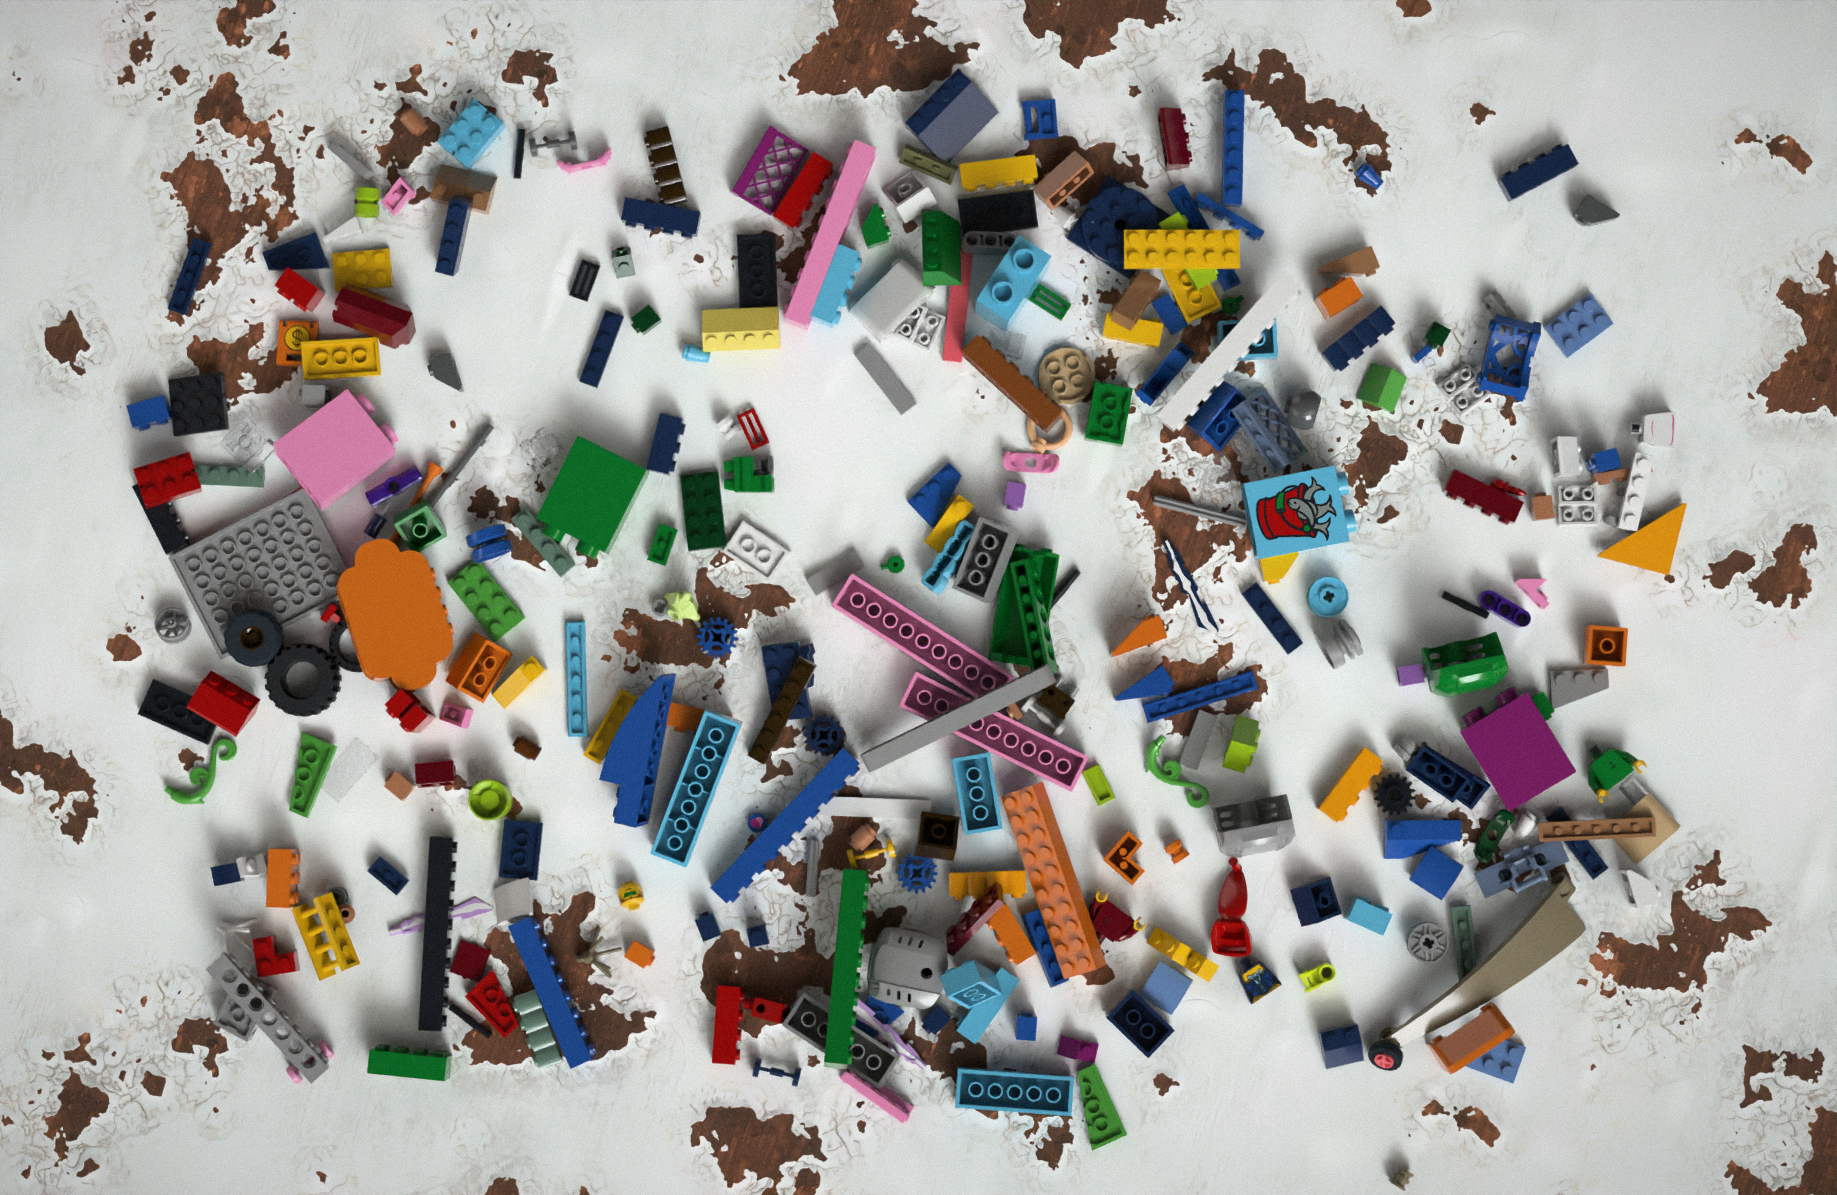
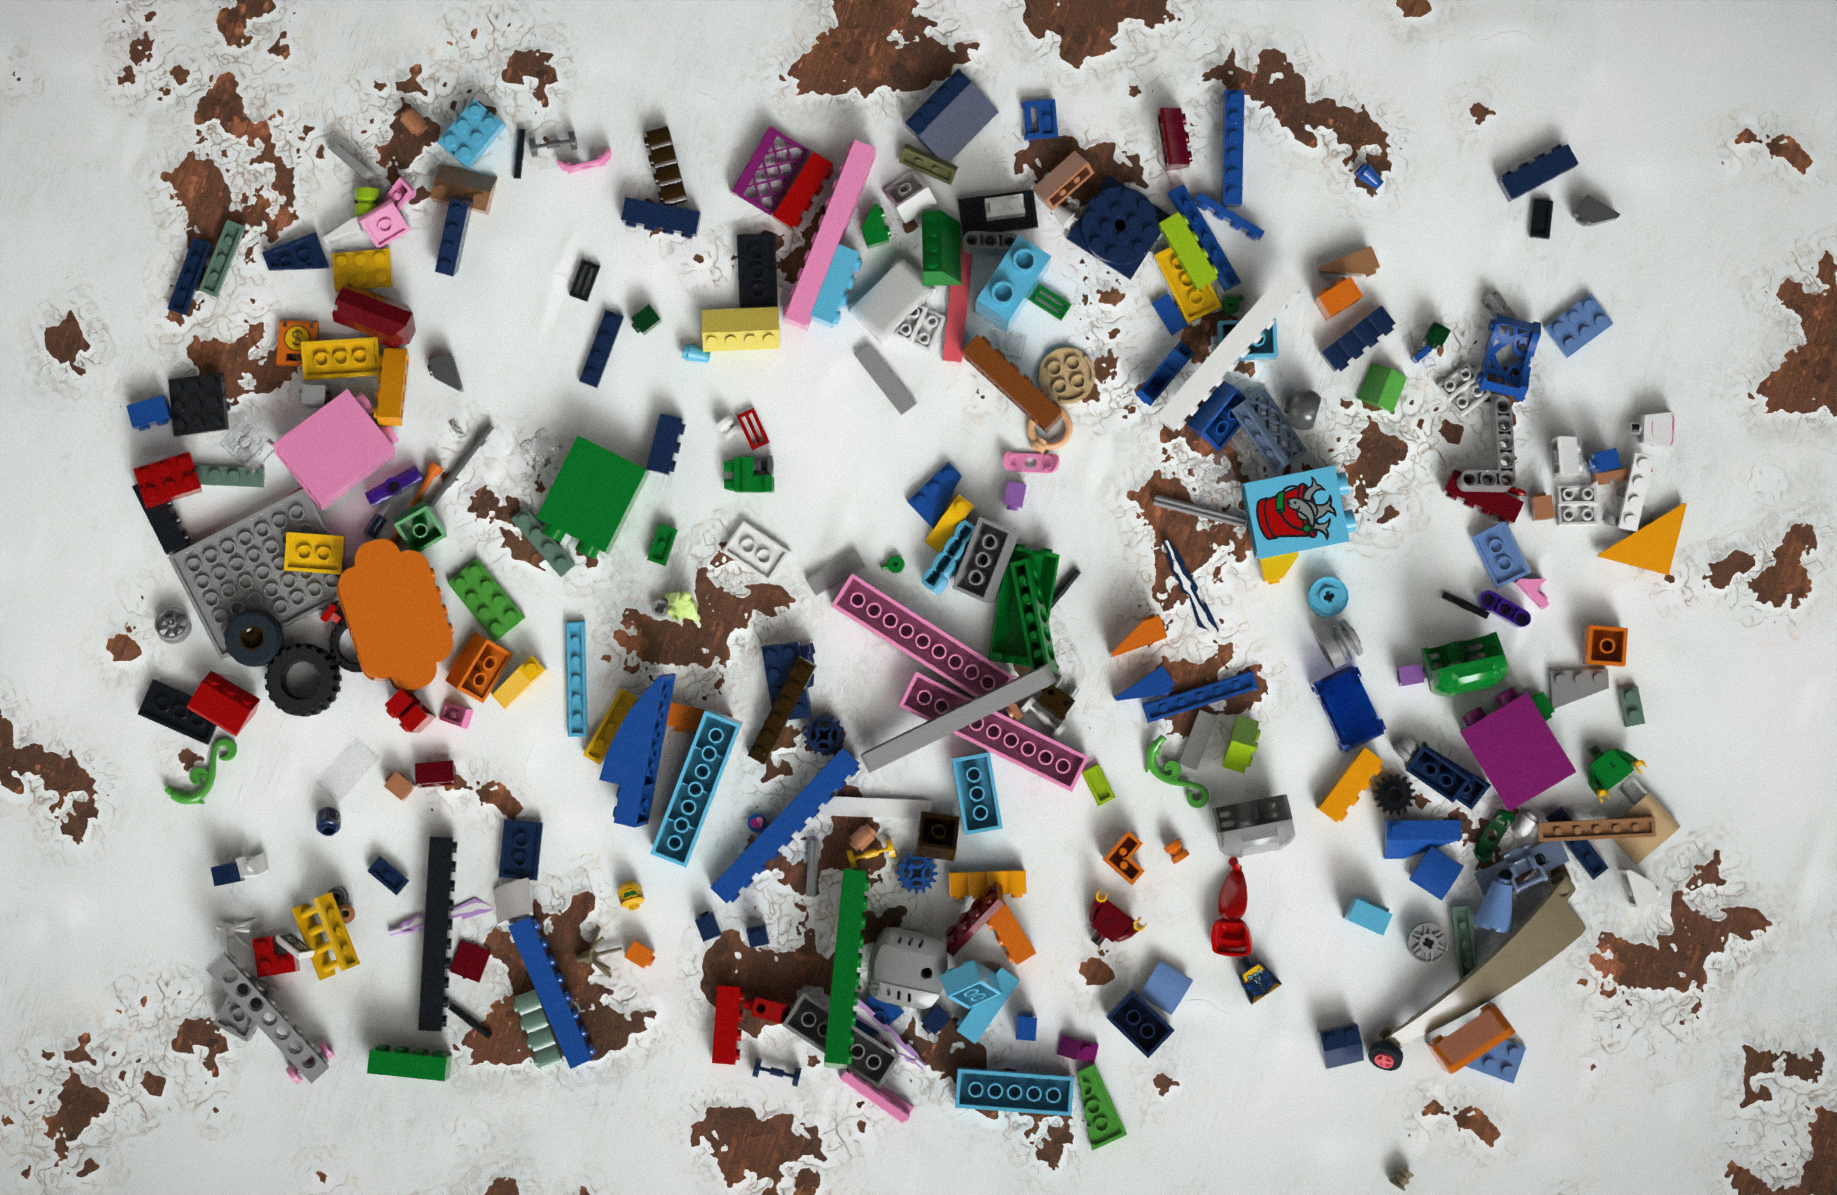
(222, 258): none -> sand green plate
(283, 878): orange brick -> none
(294, 945): none -> tile
(303, 292): red brick -> none
(312, 767): bright green wing -> none
(314, 553): none -> yellow plate
(328, 821): none -> dark blue head
(384, 224): none -> bright pink tile
(392, 387): none -> light orange brick
(456, 429): none -> clear plate
(489, 543): blue wheel -> none
(490, 799): lime wheel -> none
(493, 1004): red wing -> none
(527, 747): reddish brown brick -> none
(623, 262): bracket -> none
(703, 511): dark green plate -> none
(724, 631): blue gear -> none
(998, 172): yellow brick -> none
(1004, 207): none -> white brick
(1043, 947): blue plate -> none
(1053, 880): orange brick -> none
(1108, 414): green piece -> none
(1135, 299): medium nougat brick -> none
(1143, 333): yellow brick -> none
(1181, 249): yellow plate -> none
(1182, 954): yellow arch -> none
(1272, 618): dark blue plate -> none
(1315, 902): dark blue slope -> none
(1315, 977): neon yellow piece -> none
(1348, 708): none -> clear blue windscreen
(1496, 907): none -> medium blue cone
(1498, 452): none -> light grey beam
(1501, 554): none -> medium blue plate
(1541, 219): none -> black tile
(1631, 706): none -> sand green plate

